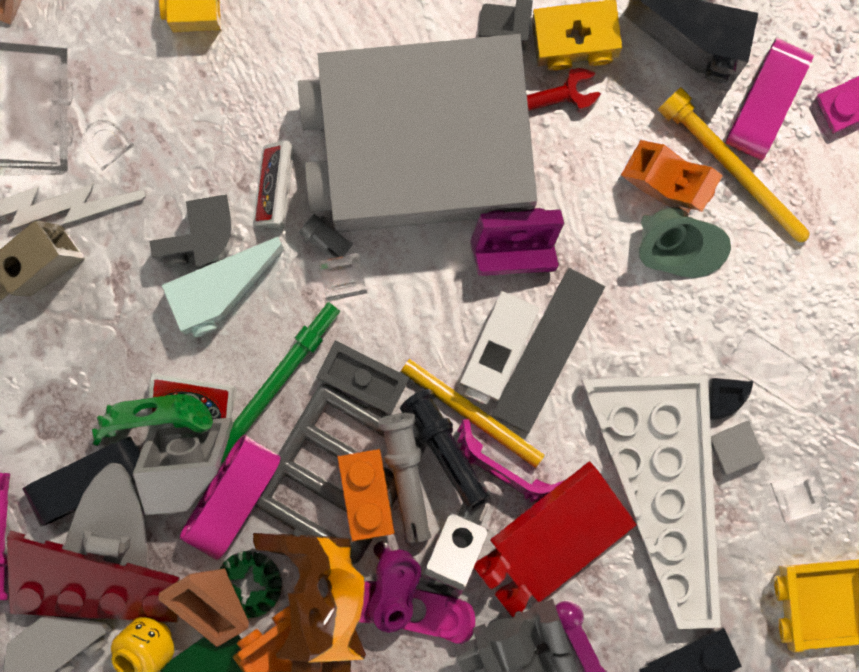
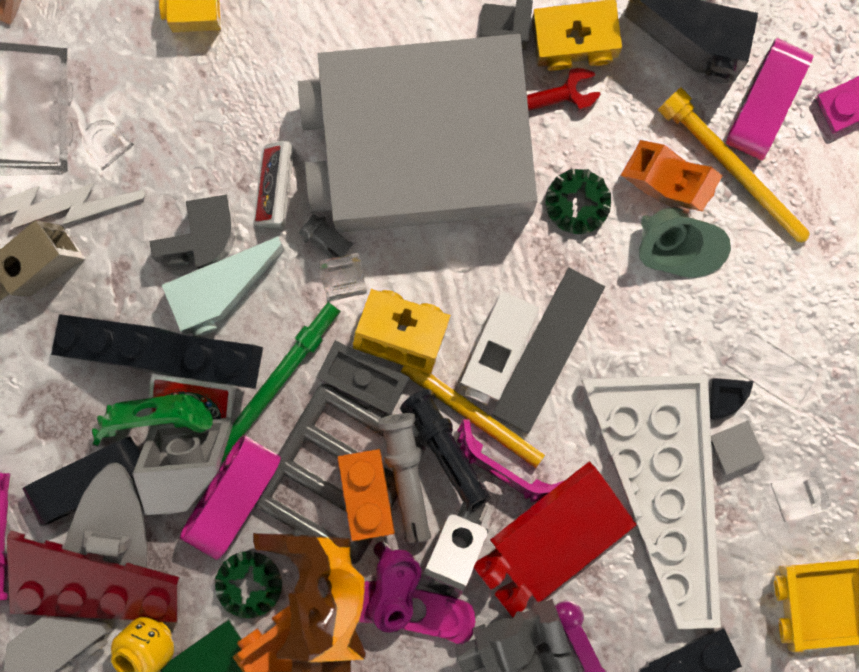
(157, 351): none -> black bracket
(208, 605): nougat slope -> none
(414, 347): none -> yellow brick
(516, 241): magenta bracket -> none
(561, 210): none -> dark green gear

